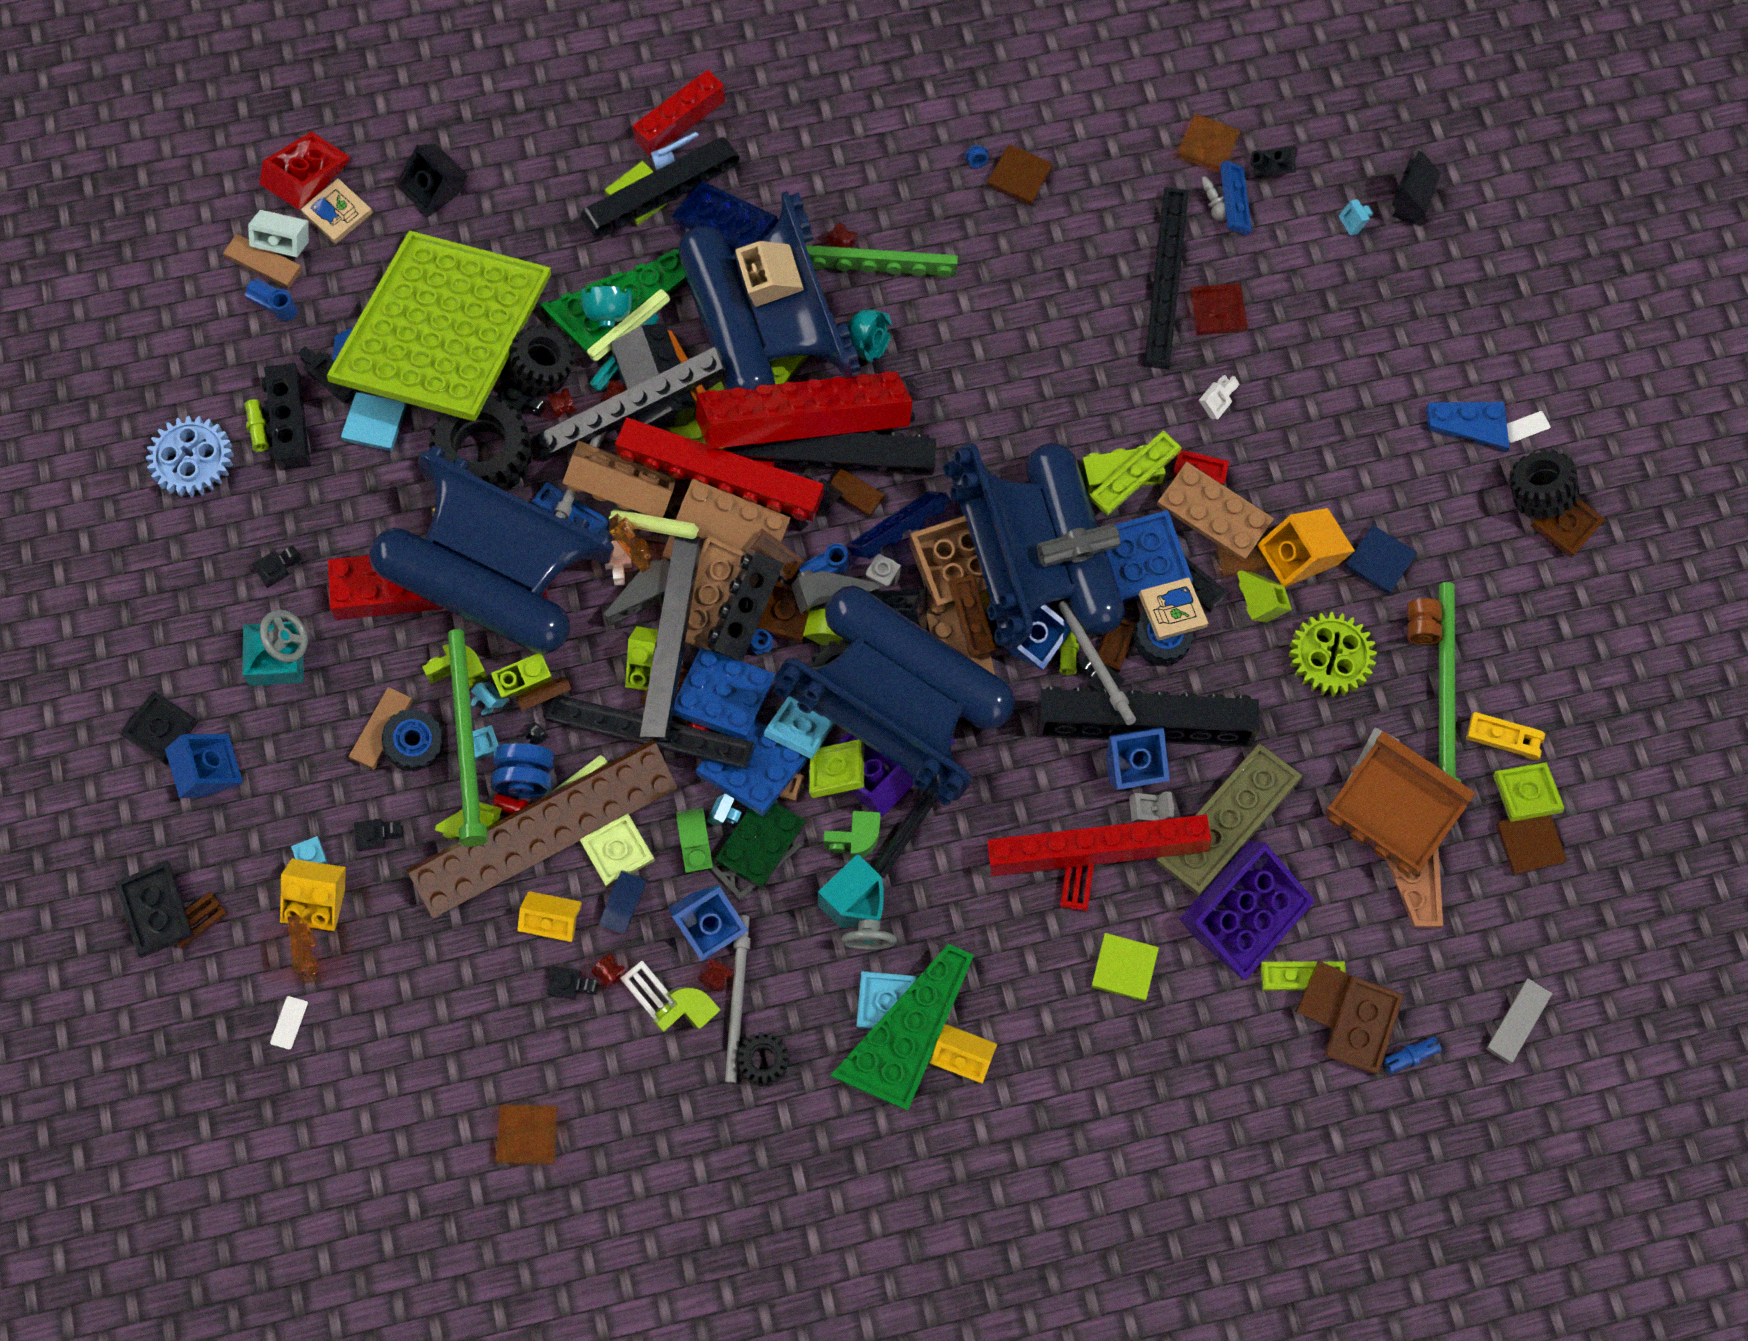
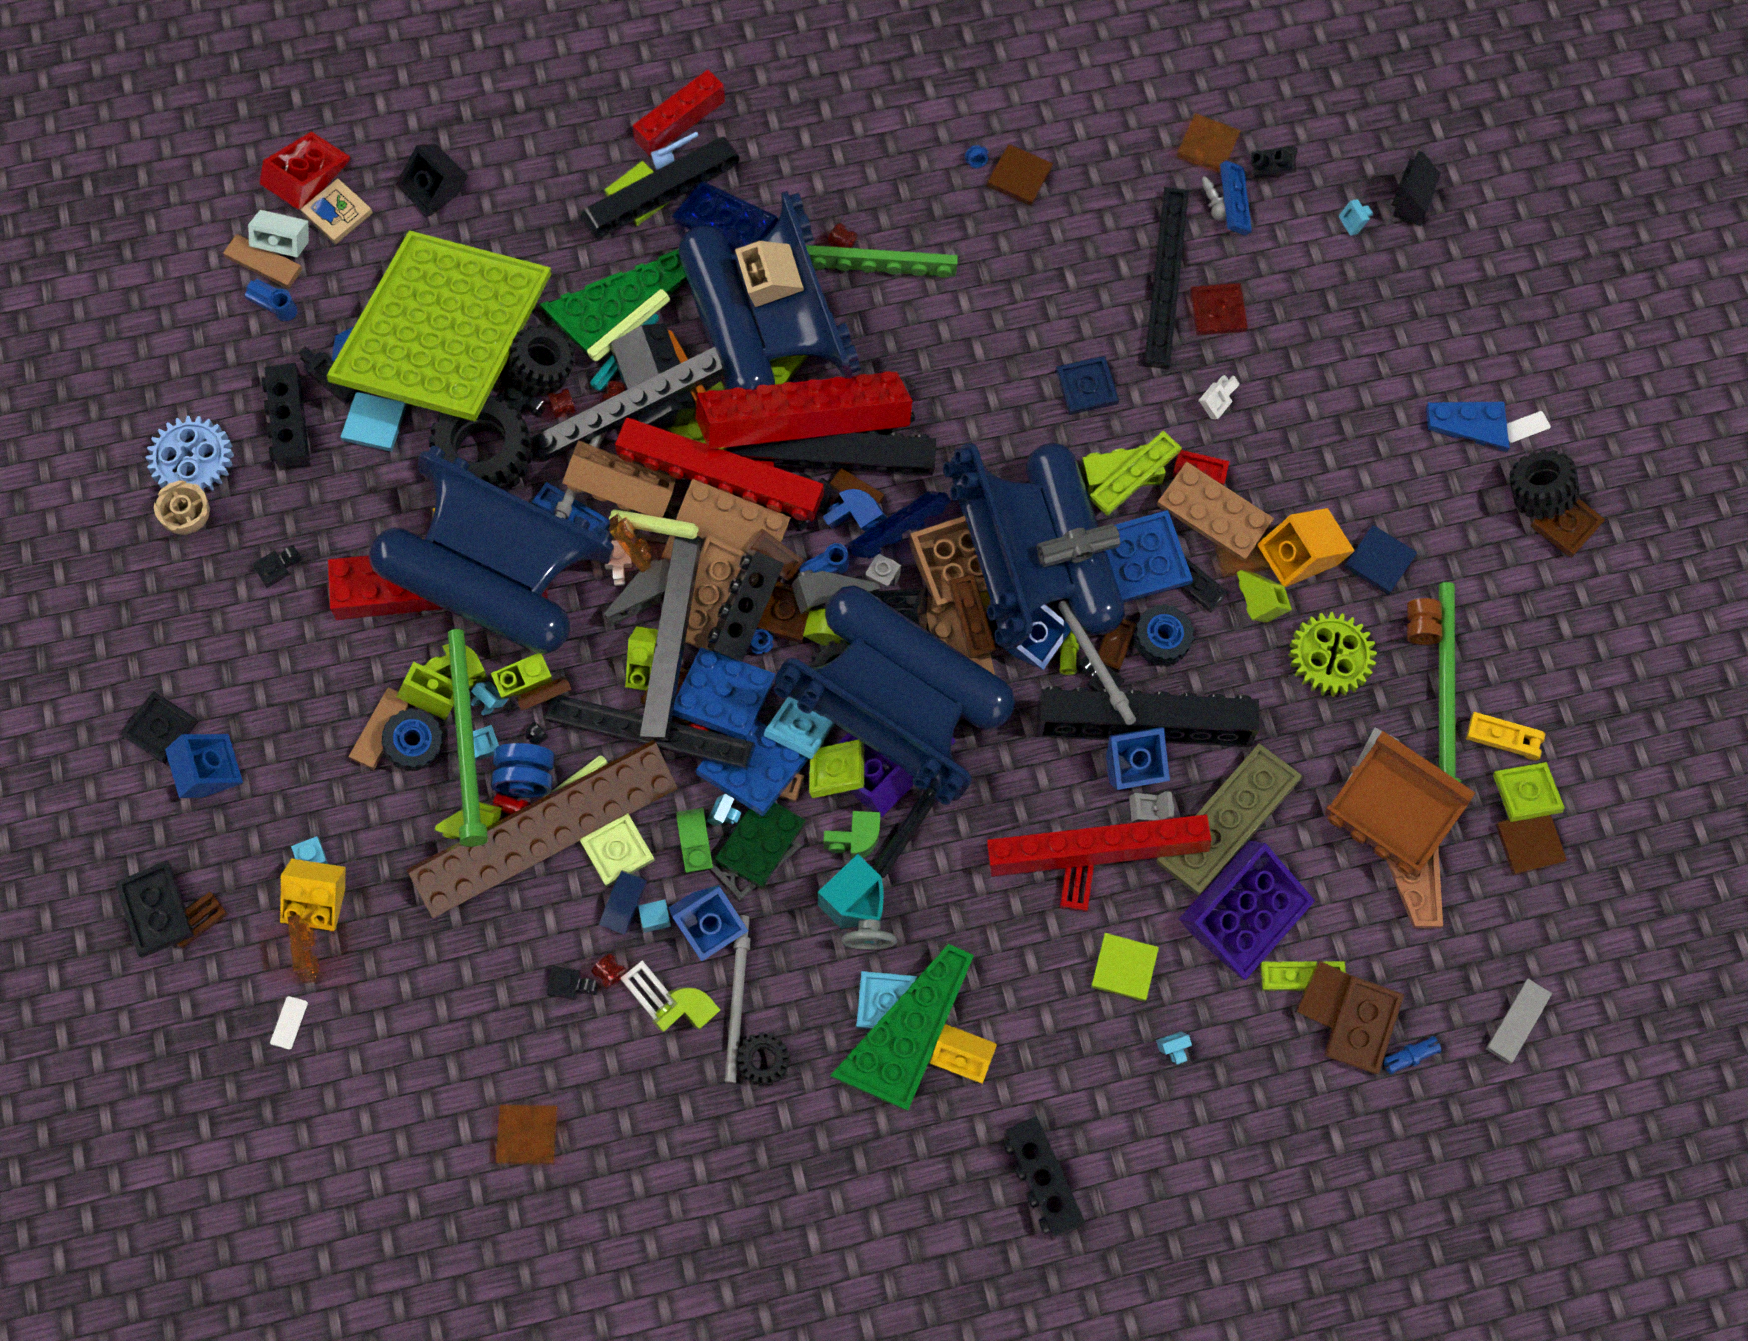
(182, 507): none -> tan cylinder
(256, 425): lime pin -> none
(274, 650): teal piece -> none
(373, 833): black plate -> none
(427, 691): none -> lime brick
(548, 916): yellow panel -> none
(606, 305): teal cylinder -> none
(654, 916): none -> medium azure slope
(715, 975): clear red wheel -> none
(857, 504): none -> blue brick
(869, 333): teal cylinder -> none
(1032, 1134): none -> black brick
(1087, 385): none -> dark blue tile
(1173, 609): tan tile -> none
(1175, 1045): none -> medium azure tile

